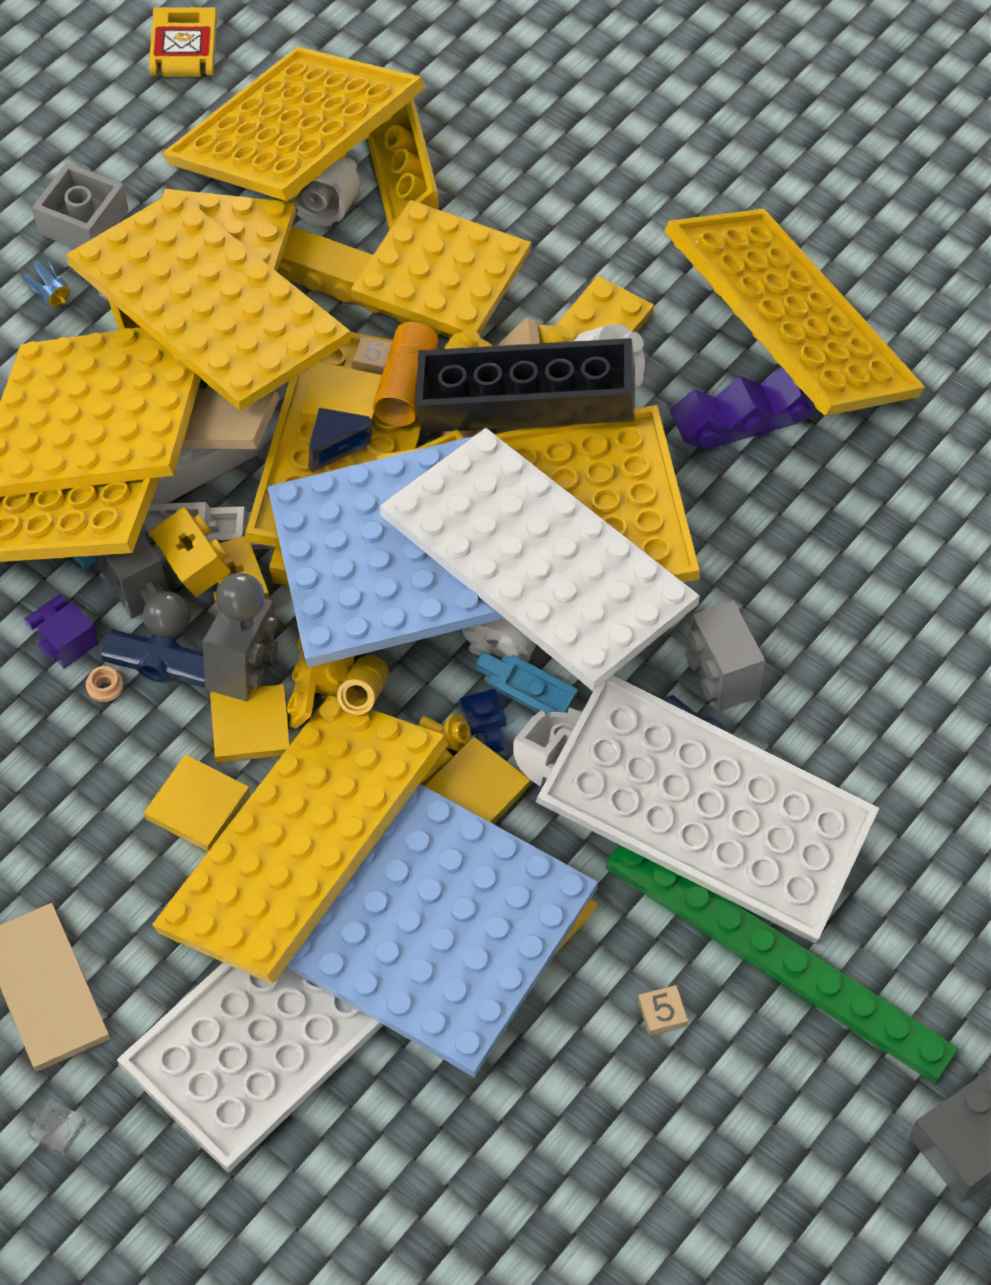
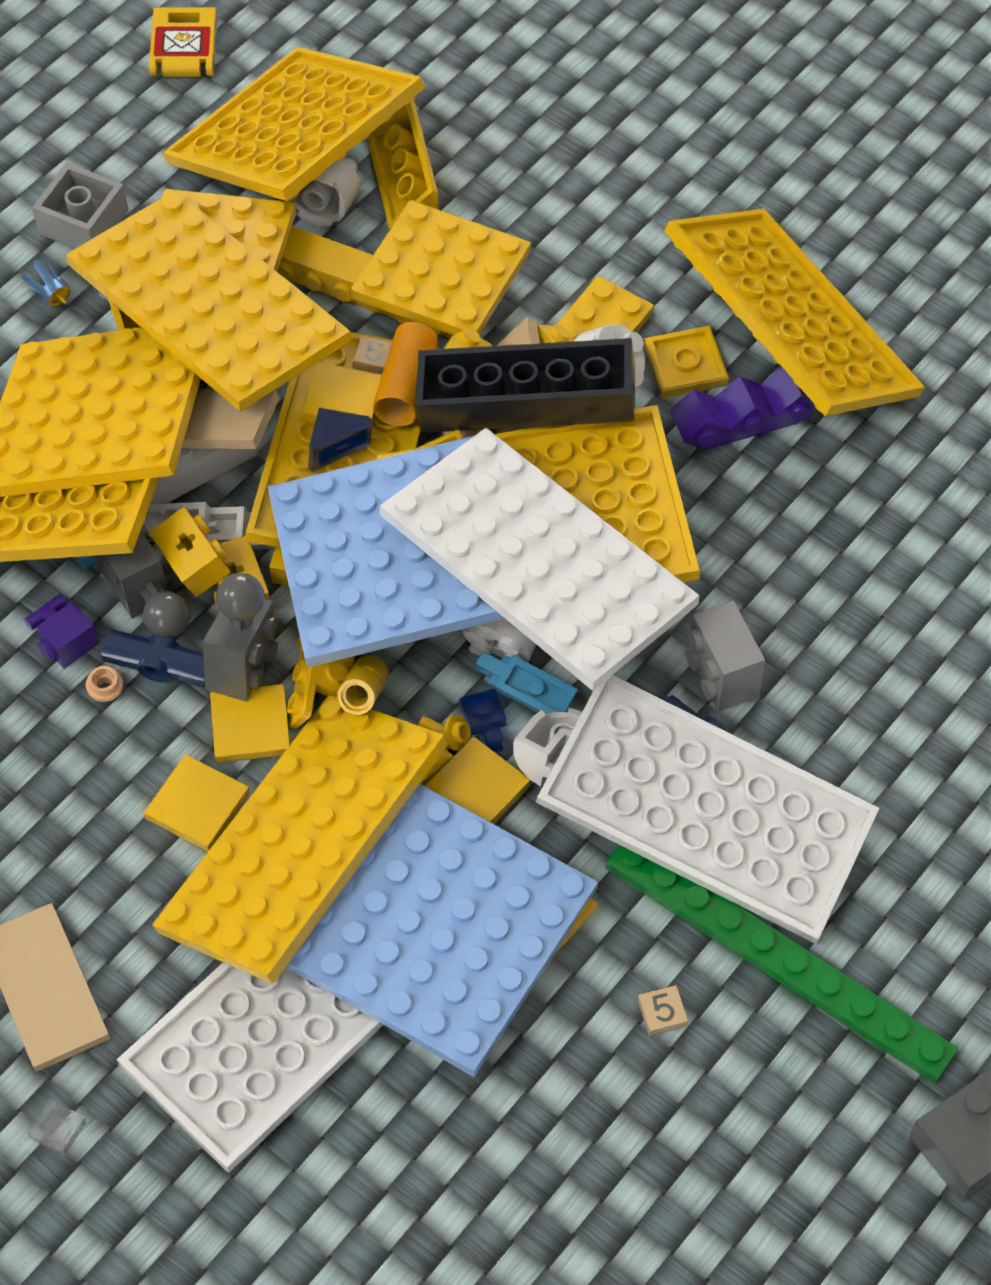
(686, 361): none -> yellow tile

